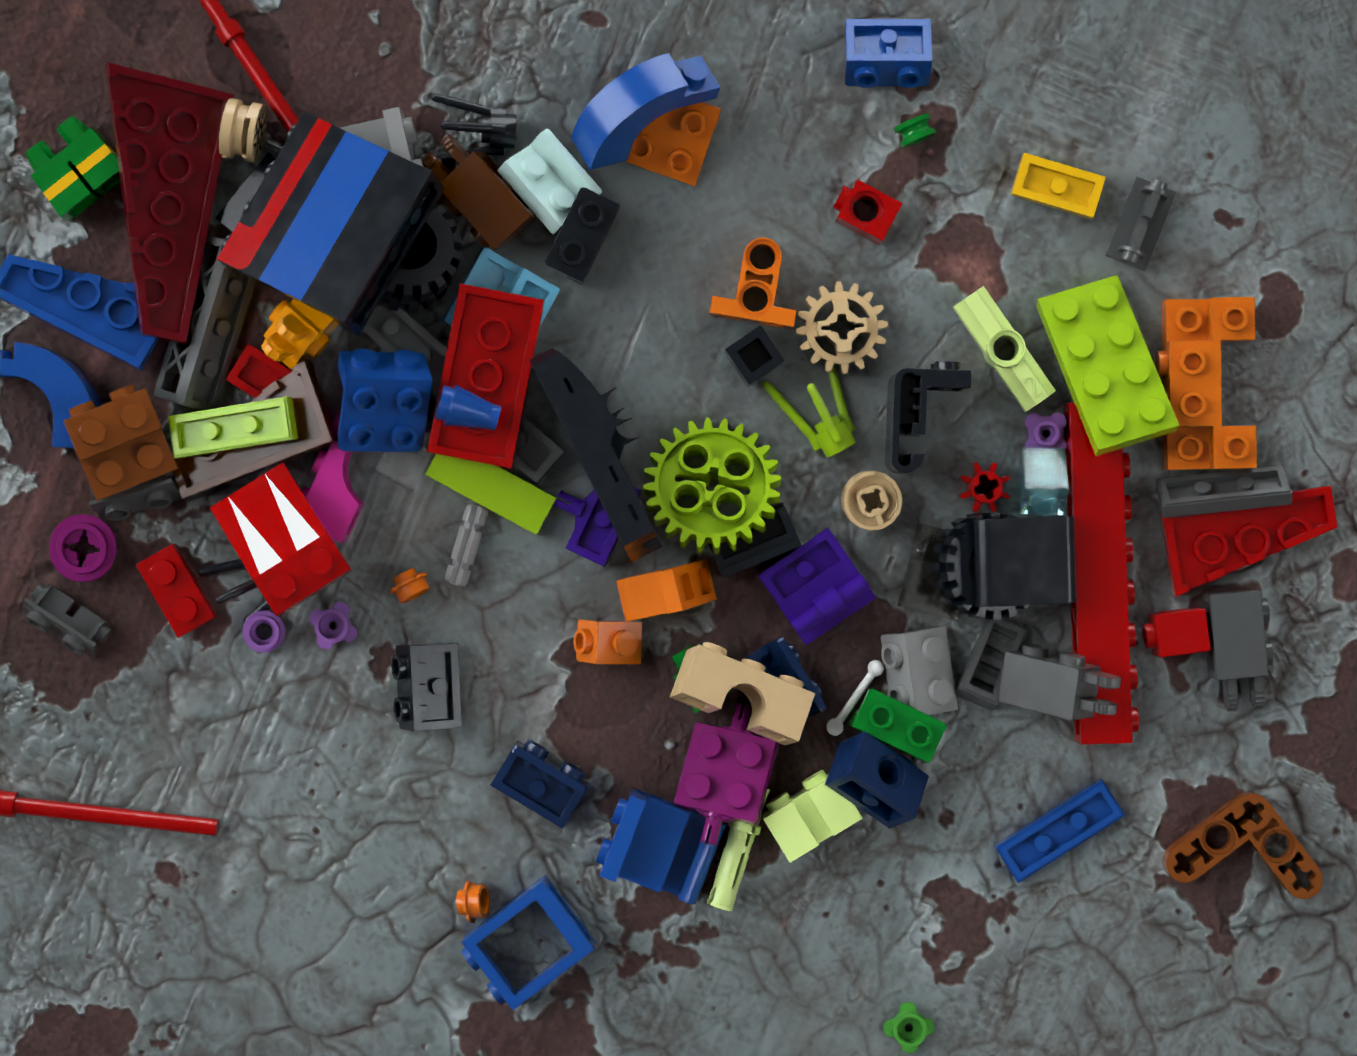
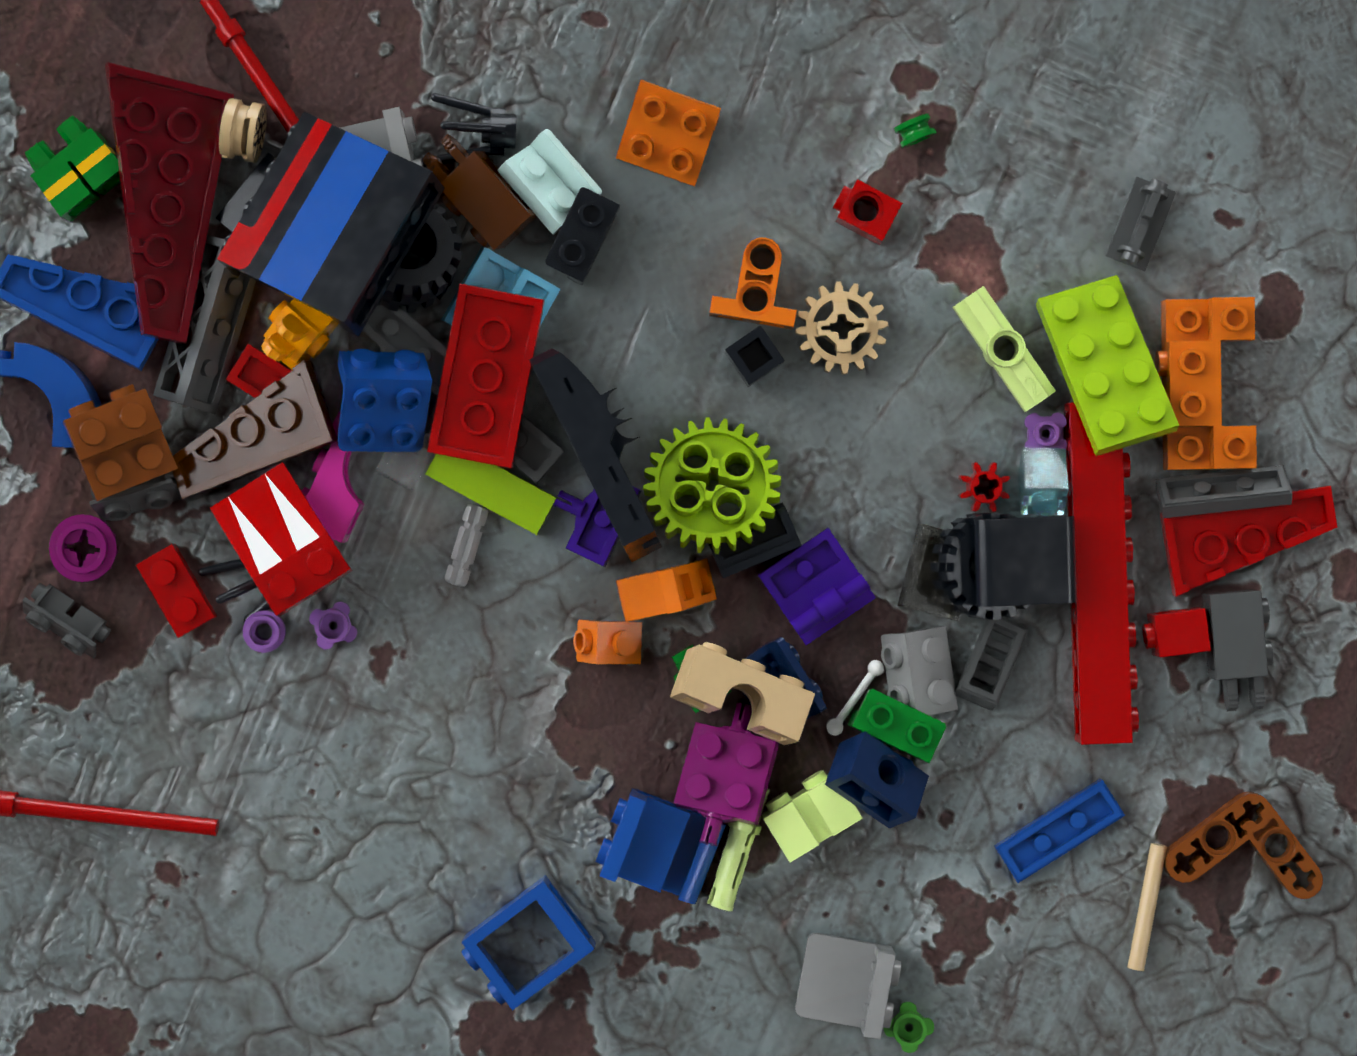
(233, 427): lime tile -> none
(409, 585): orange plate -> none
(427, 686): black bracket -> none
(465, 409): blue cone -> none
(473, 901): orange plate -> none
(540, 782): dark blue bracket -> none
(636, 99): blue arch -> none
(833, 433): lime plant -> none
(848, 983): none -> light grey bracket
(871, 500): tan wheel -> none
(888, 52): blue bracket -> none
(908, 406): black piece -> none
(1055, 684): dark grey hinge -> none
(1057, 186): yellow plate -> none
(1147, 907): none -> tan bar

